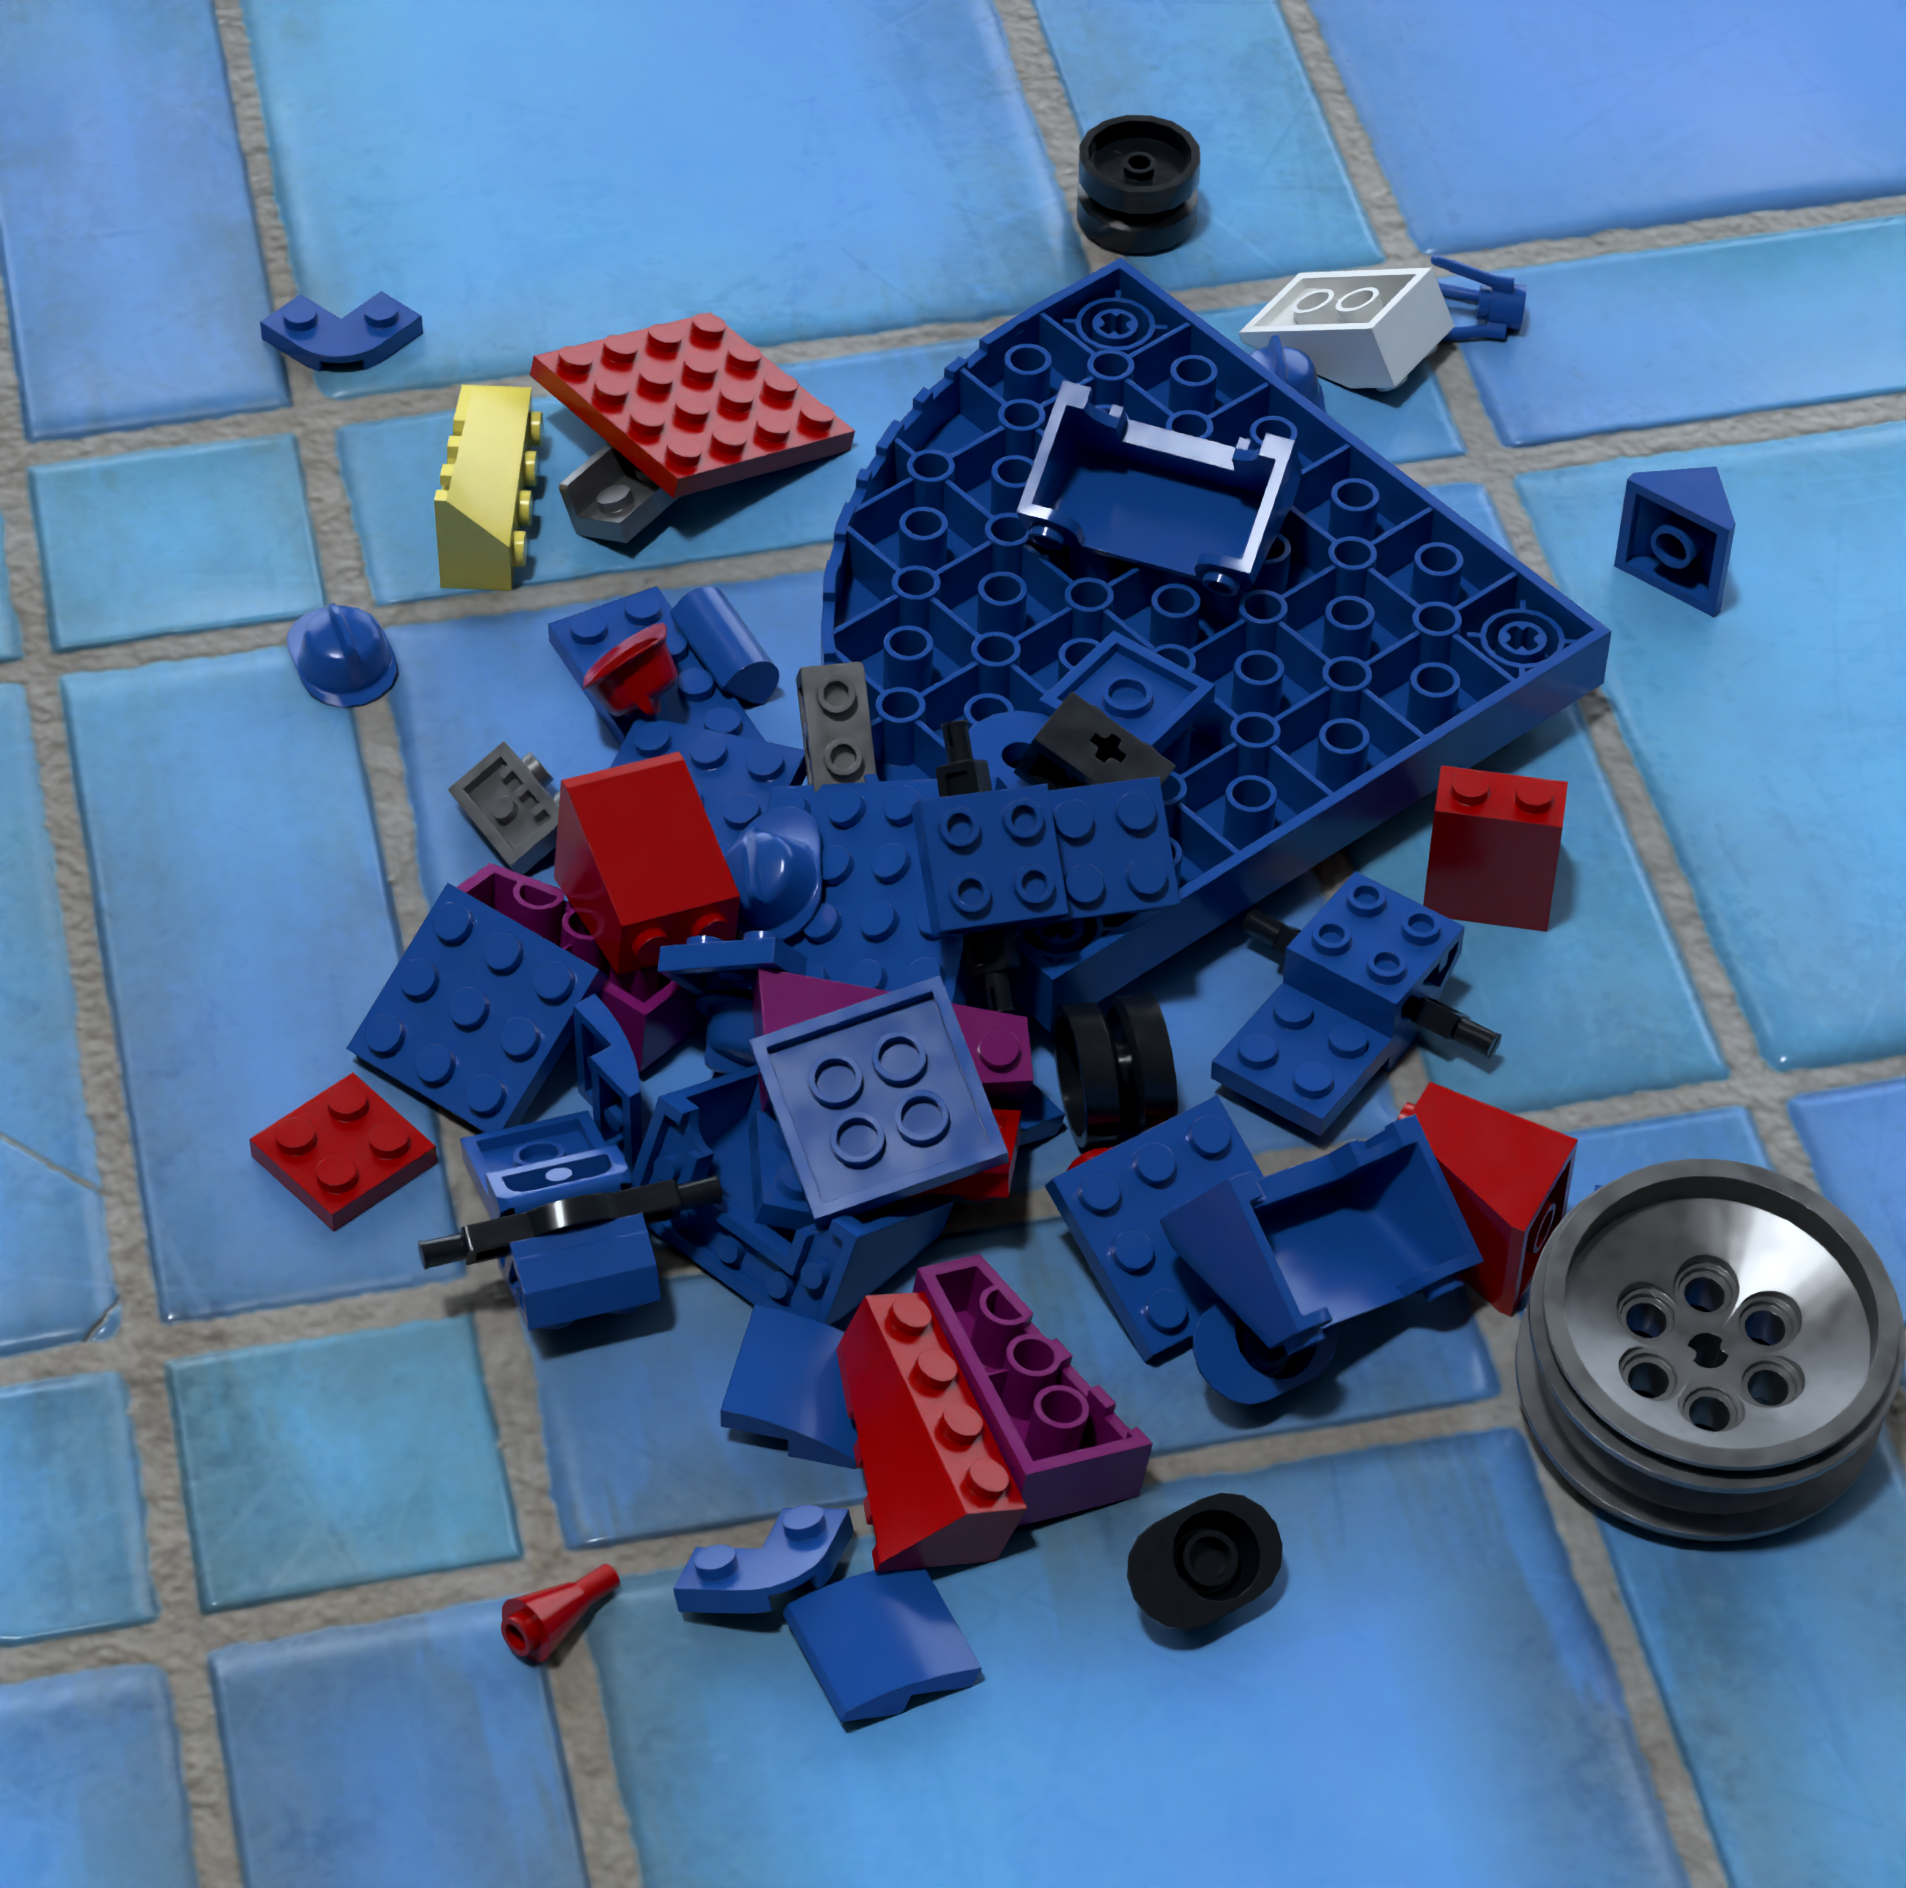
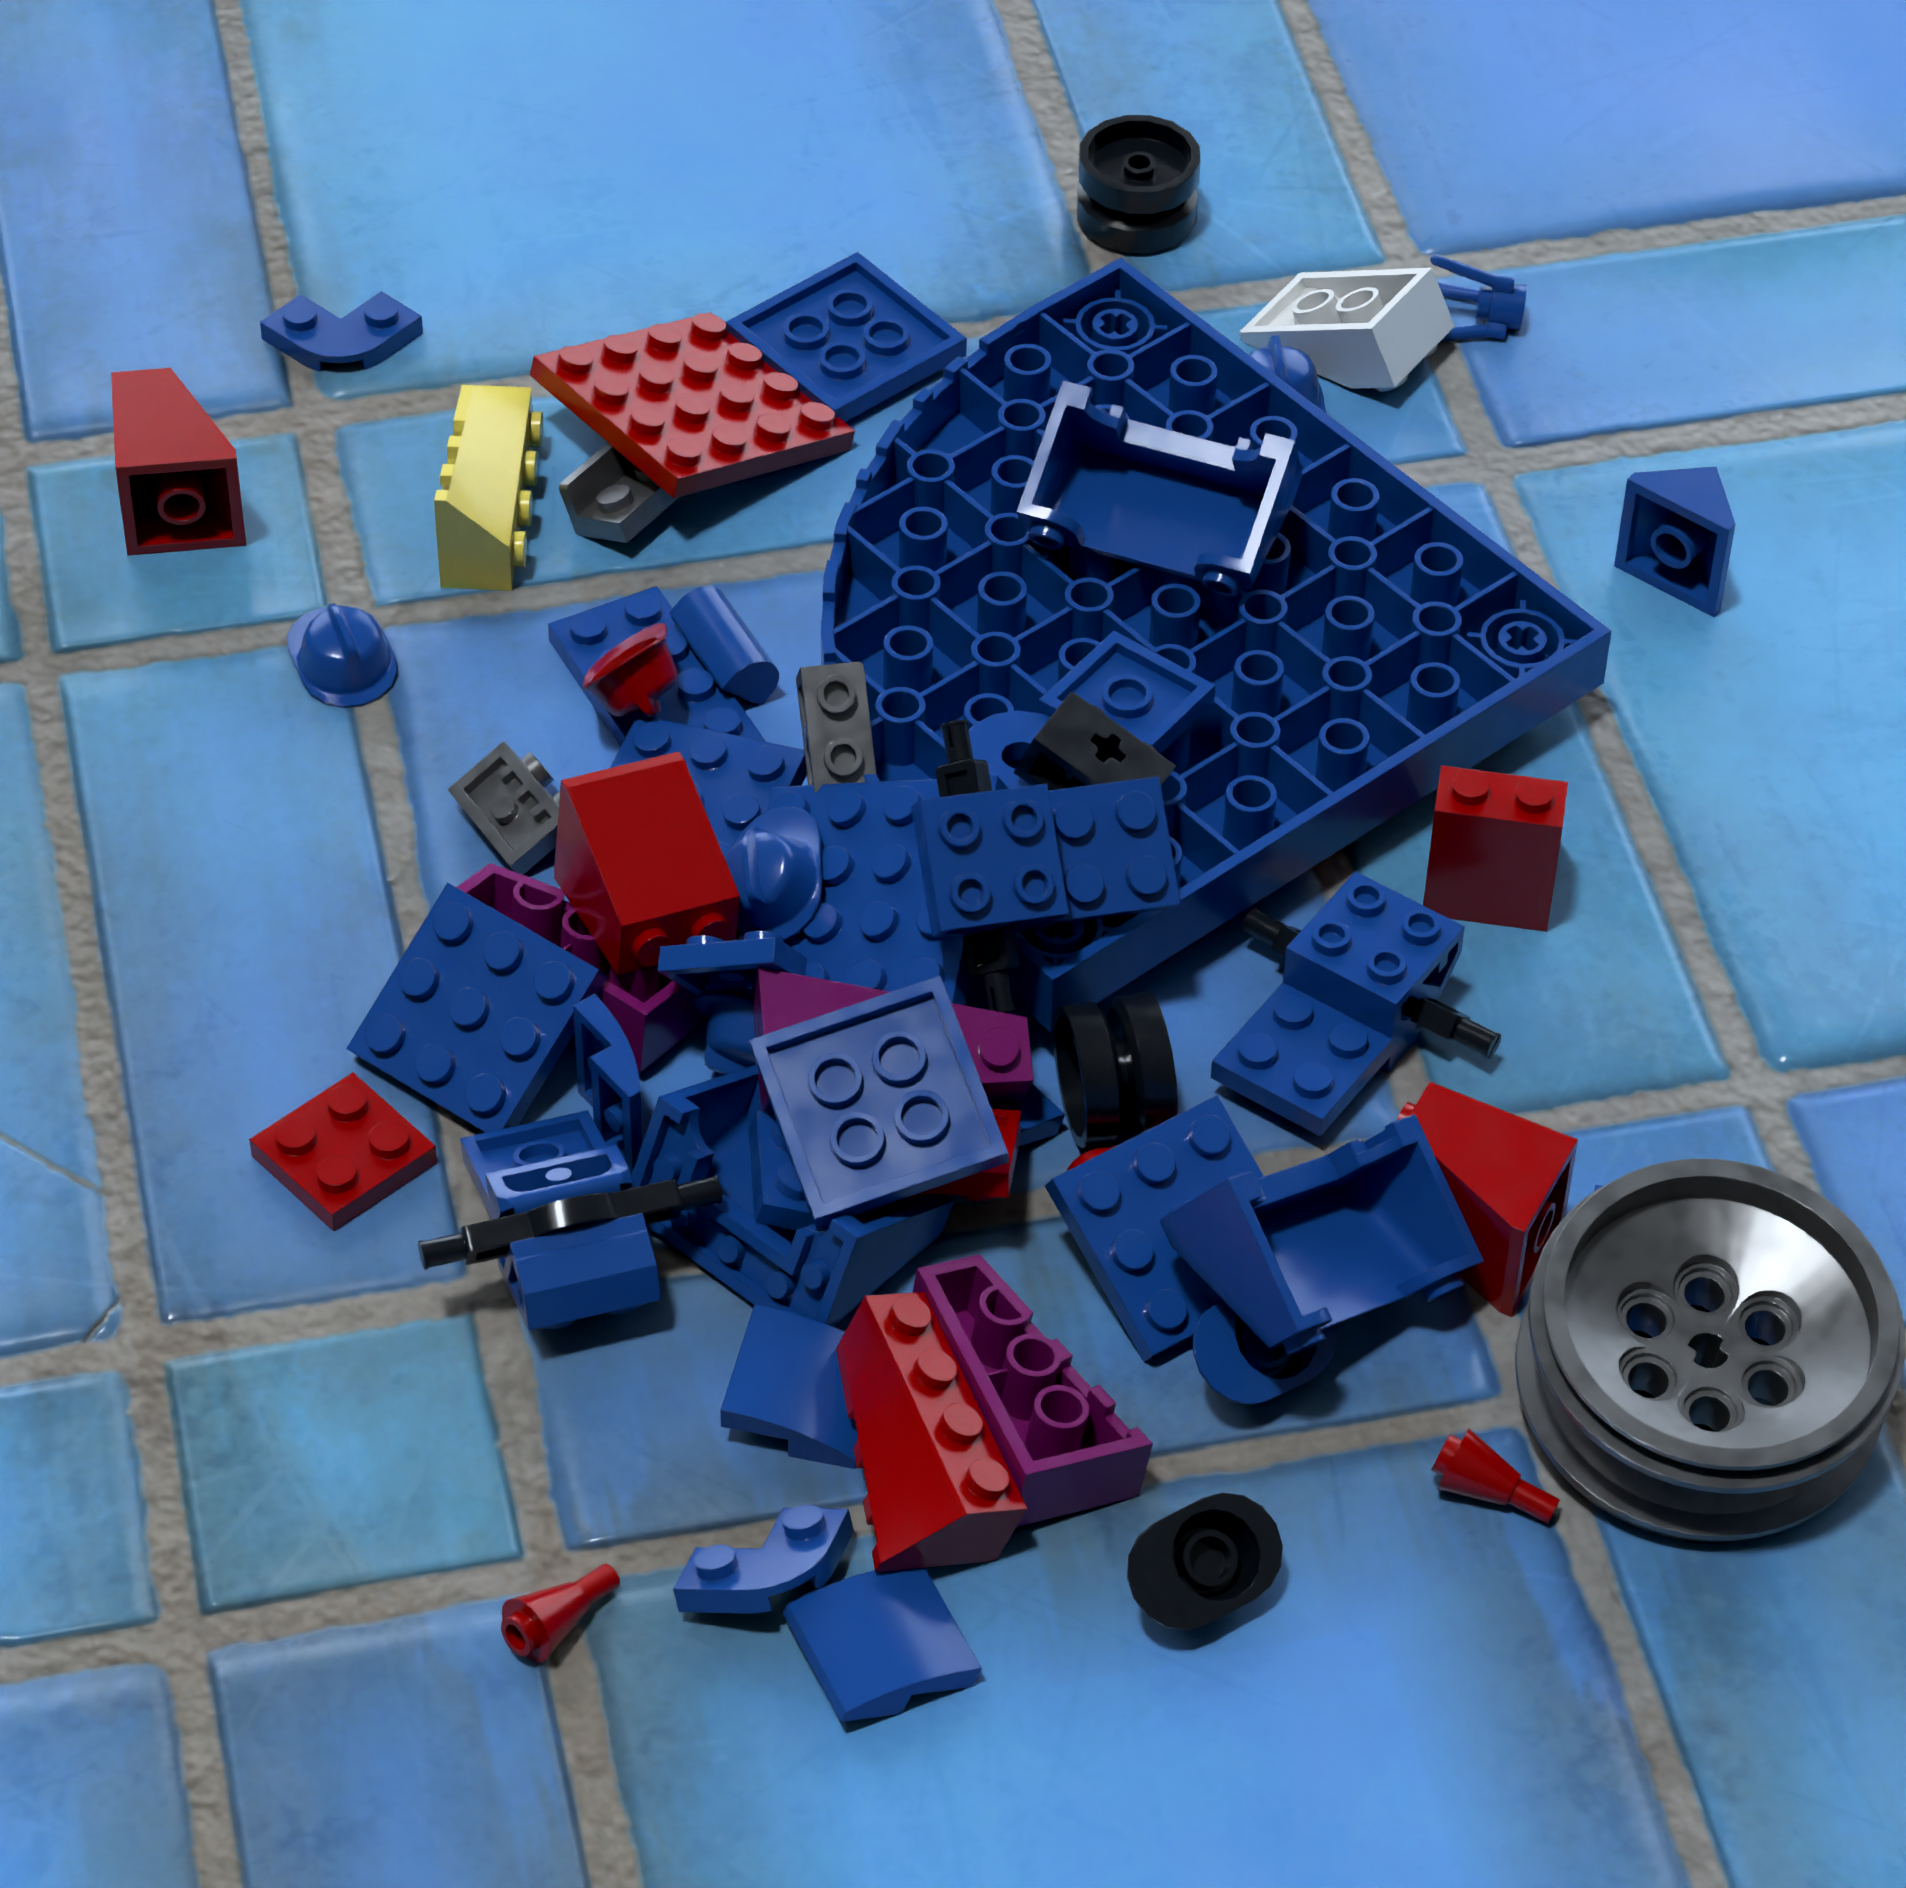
(172, 468): none -> red slope
(849, 336): none -> blue plate
(1478, 1472): none -> red cone

